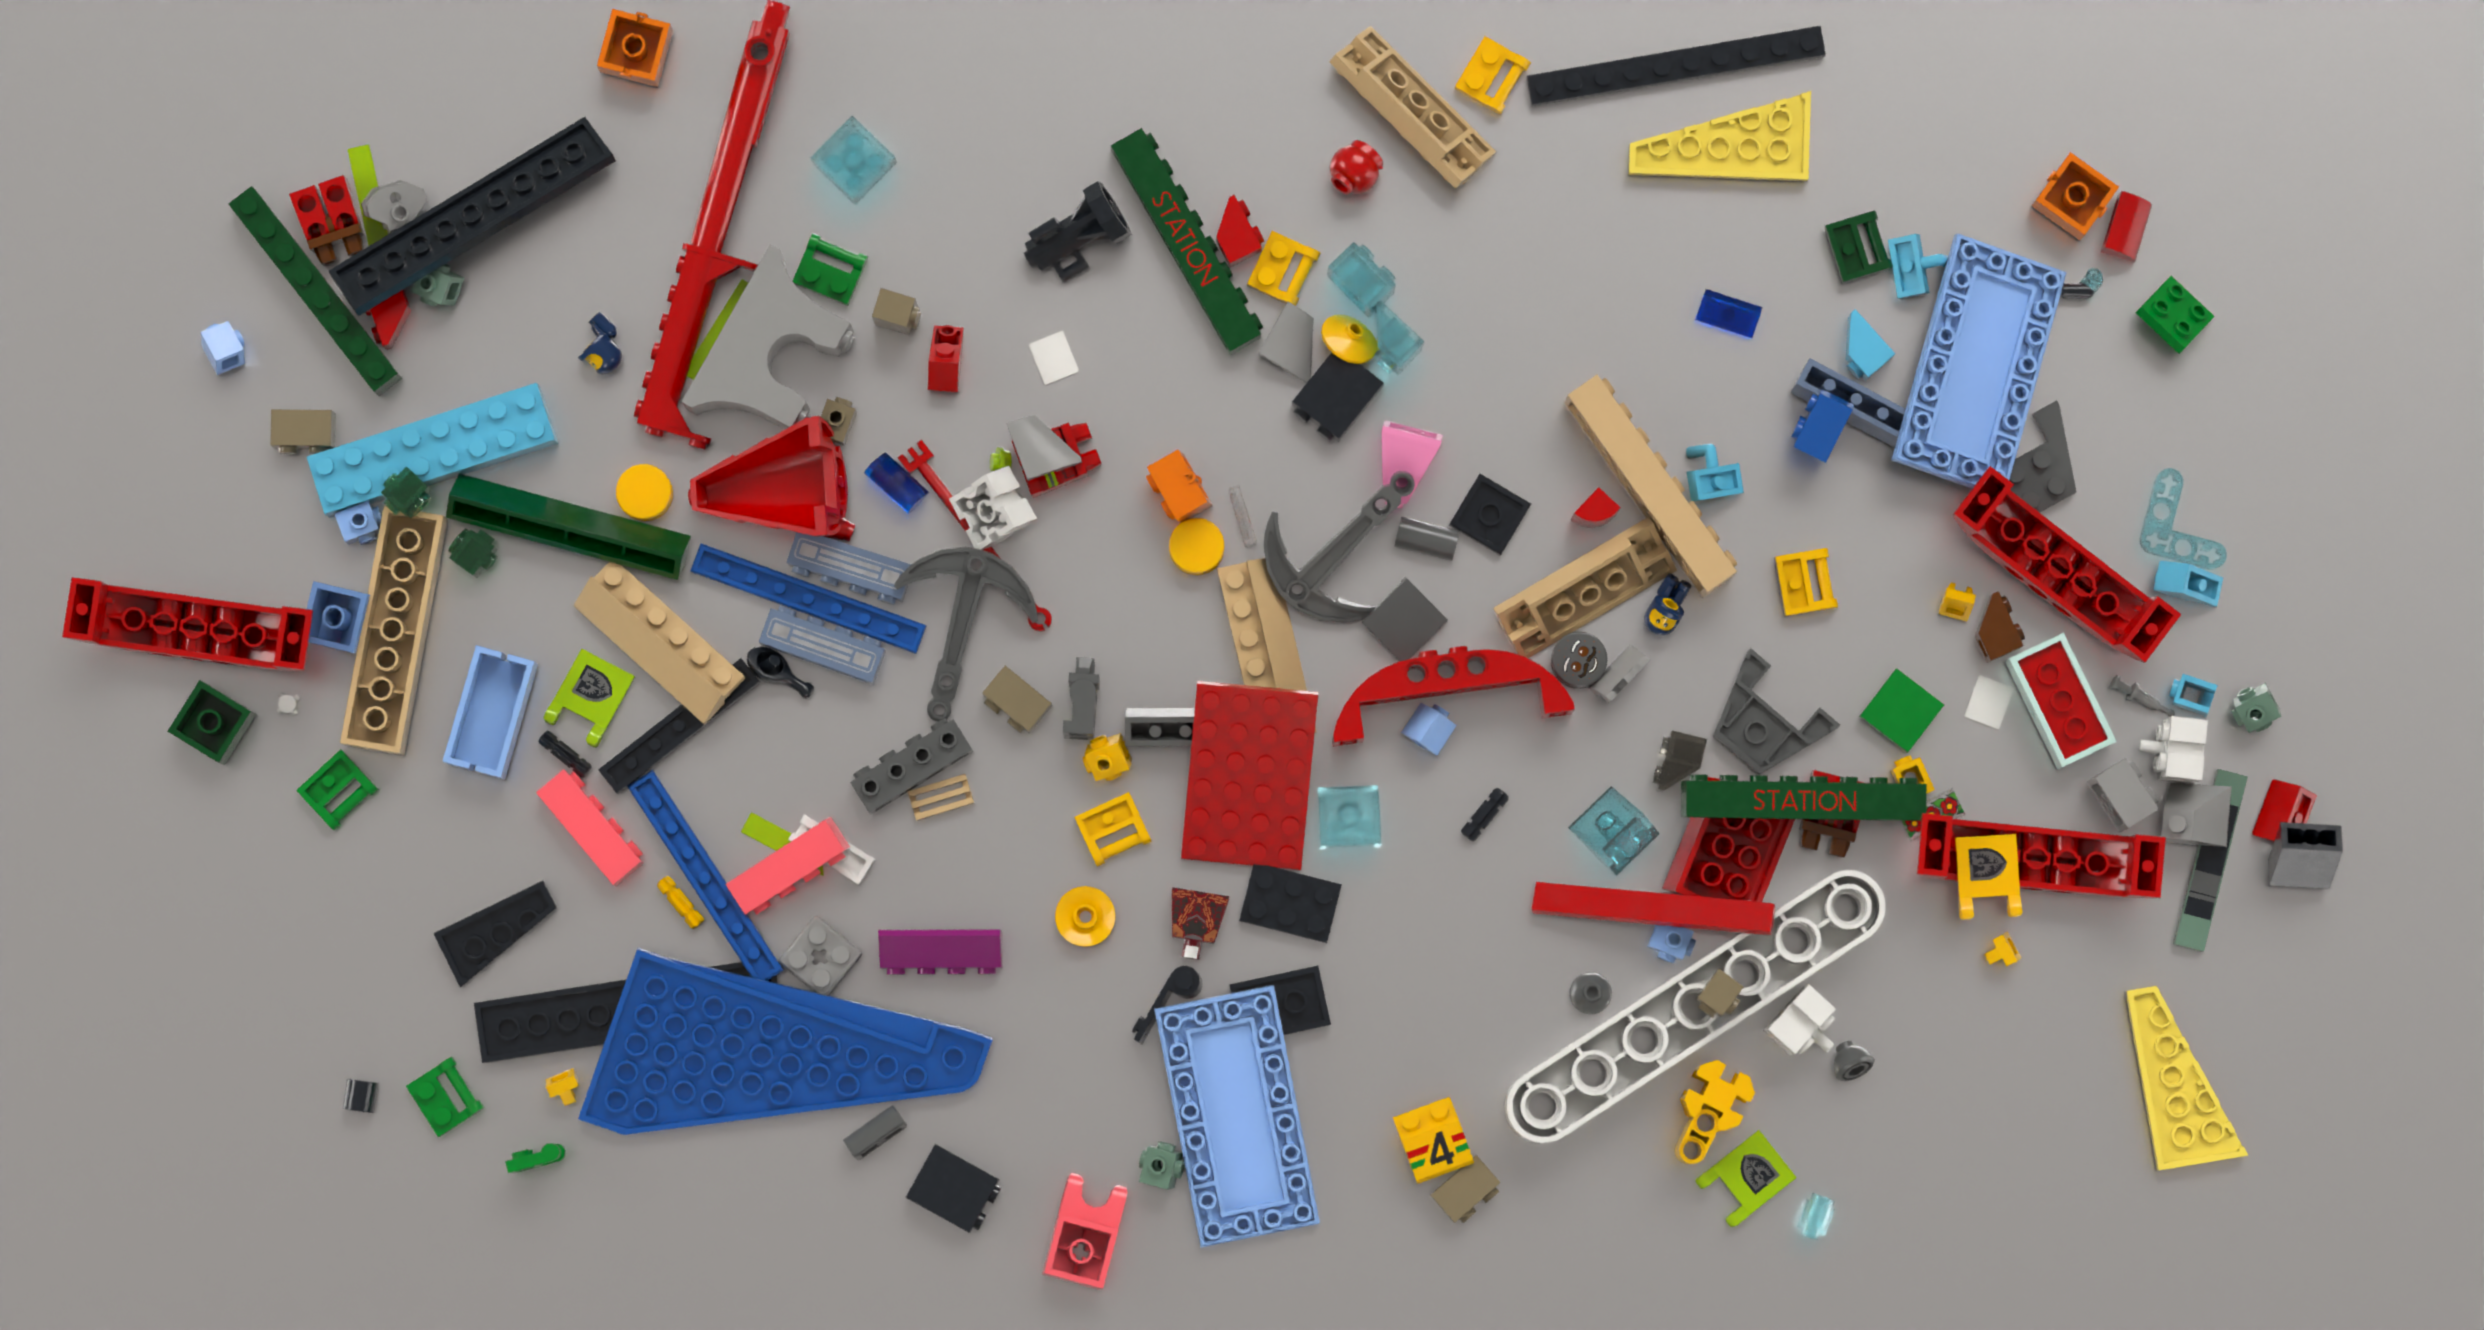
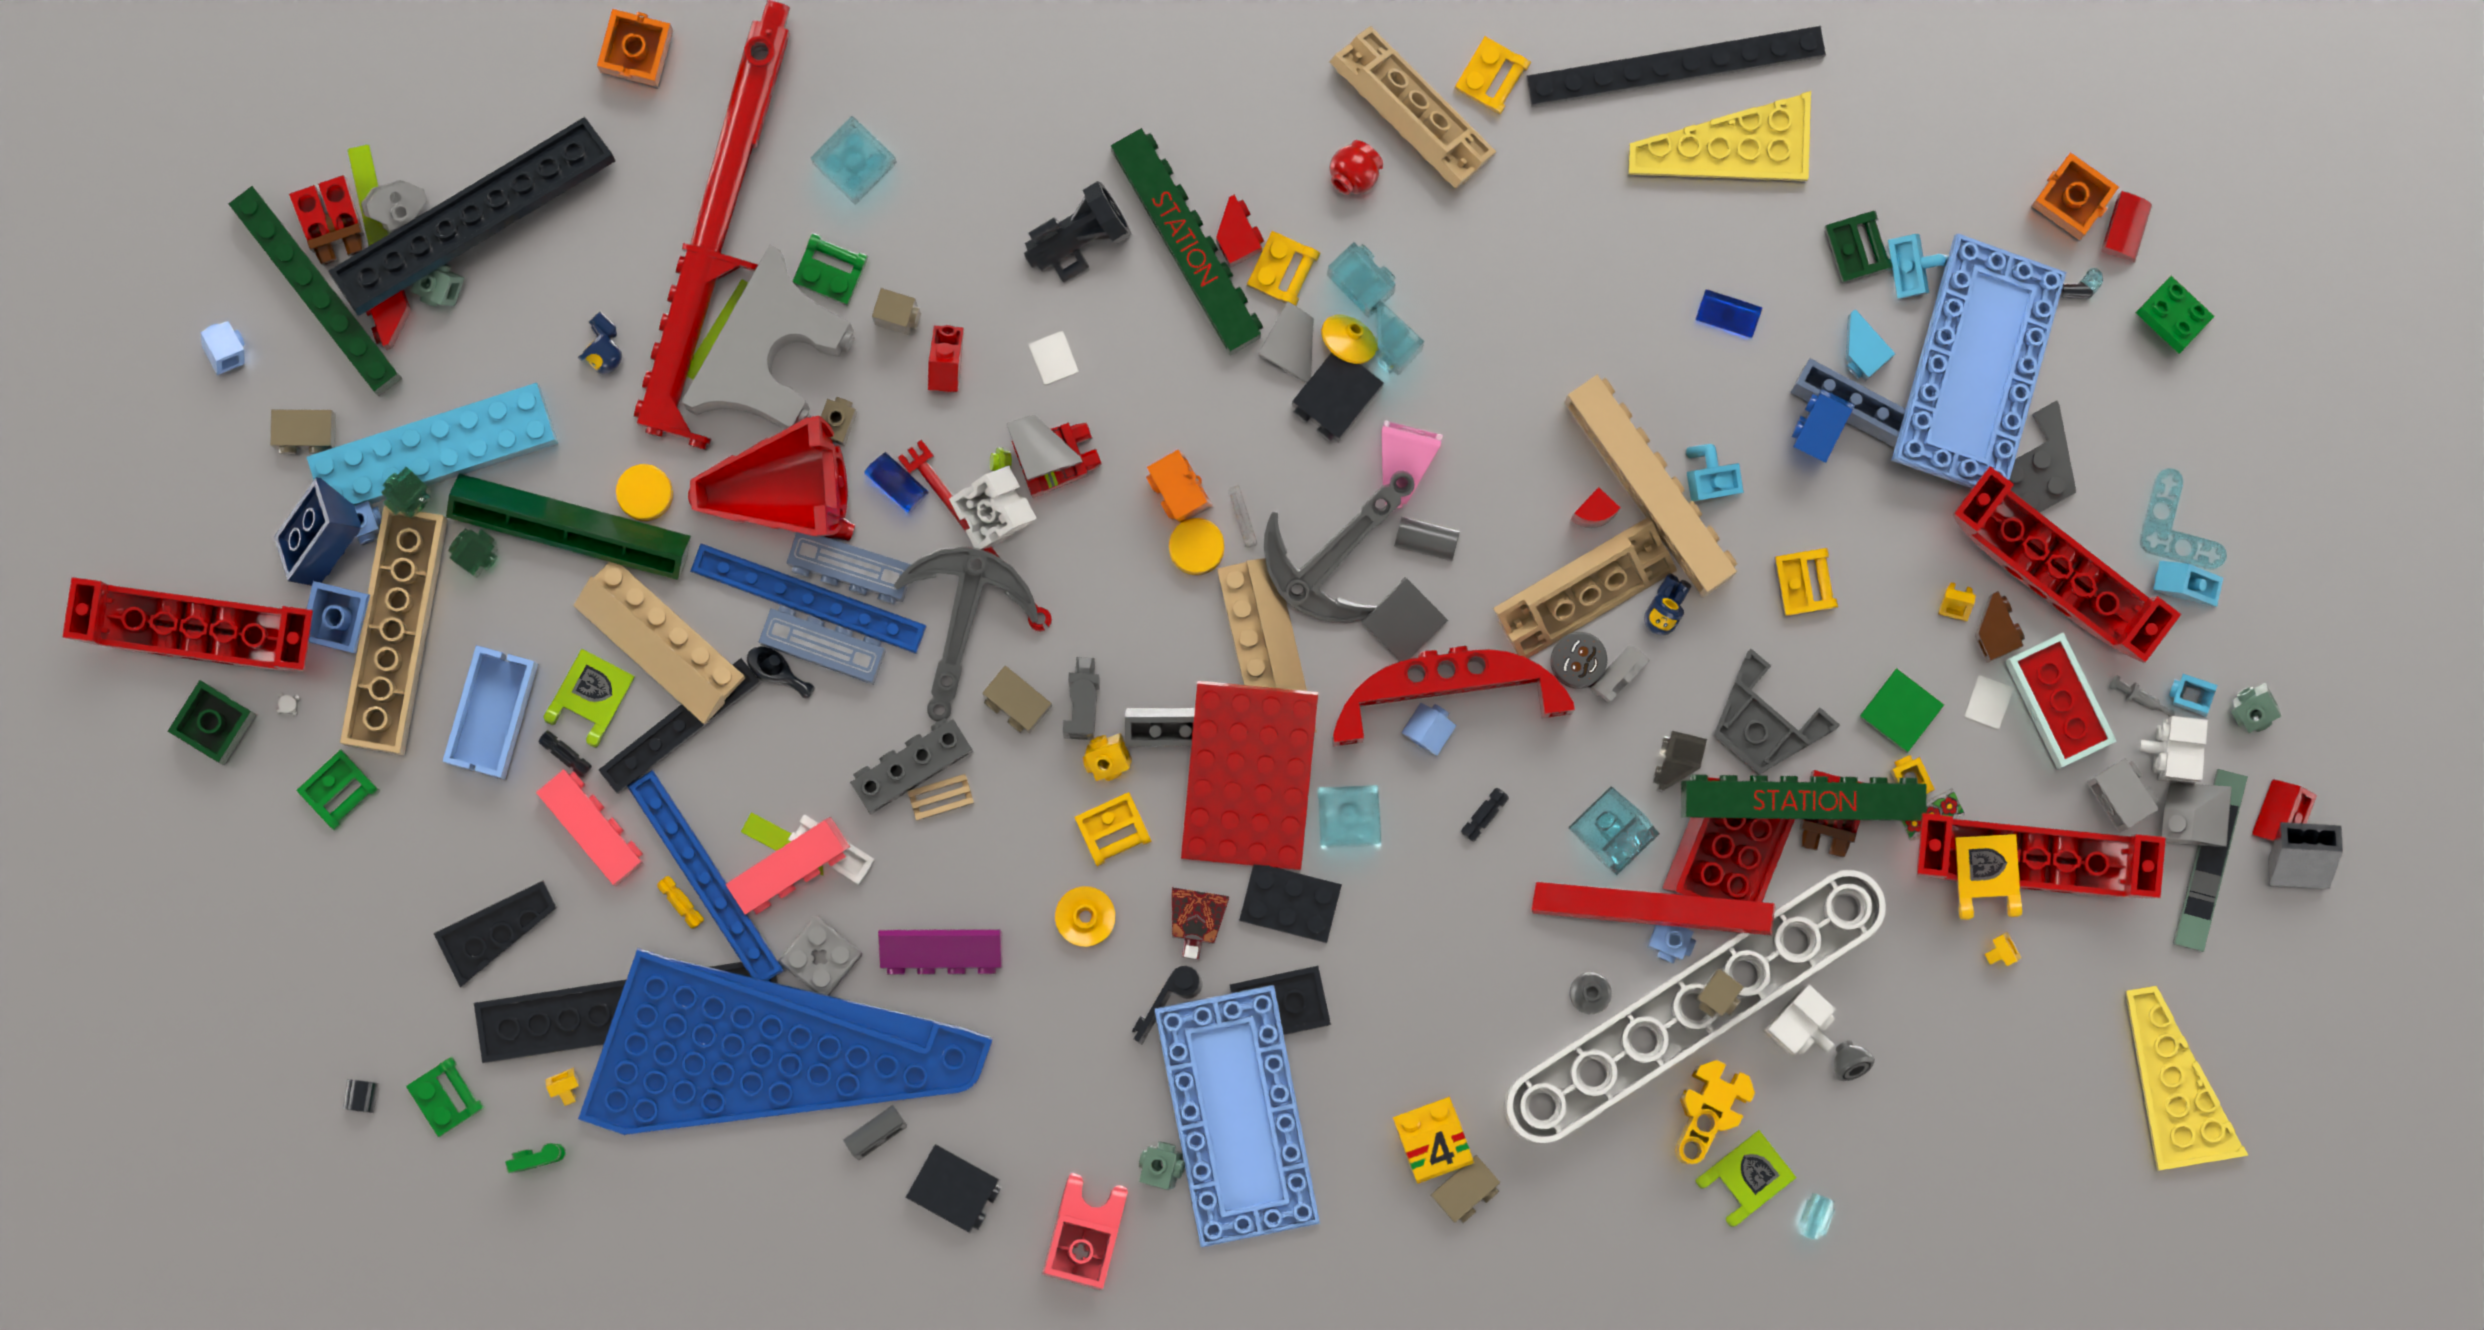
(316, 533): none -> dark blue slope
(1490, 514): black tile -> none

